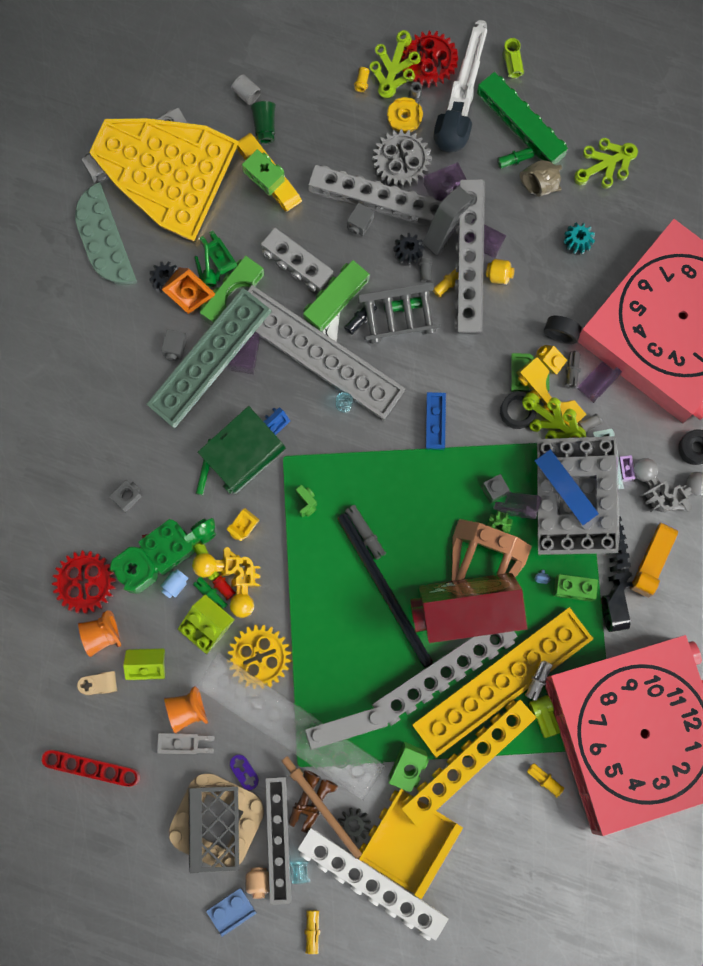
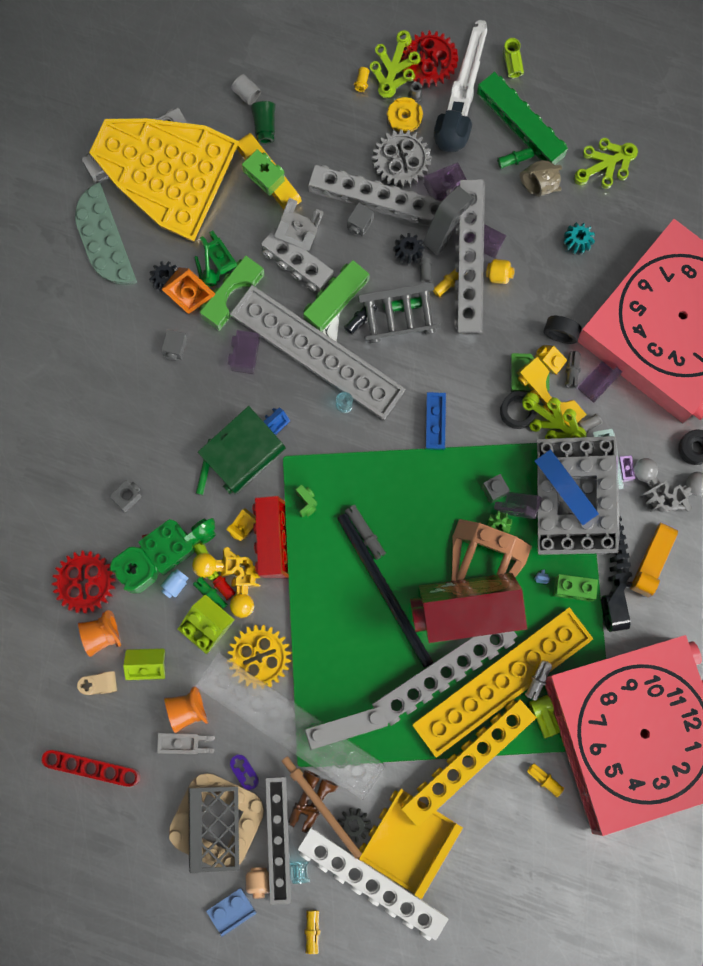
(209, 357): sand green plate -> none
(271, 537): none -> red slope
(298, 228): none -> light grey panel
(408, 755): bright green brick -> none

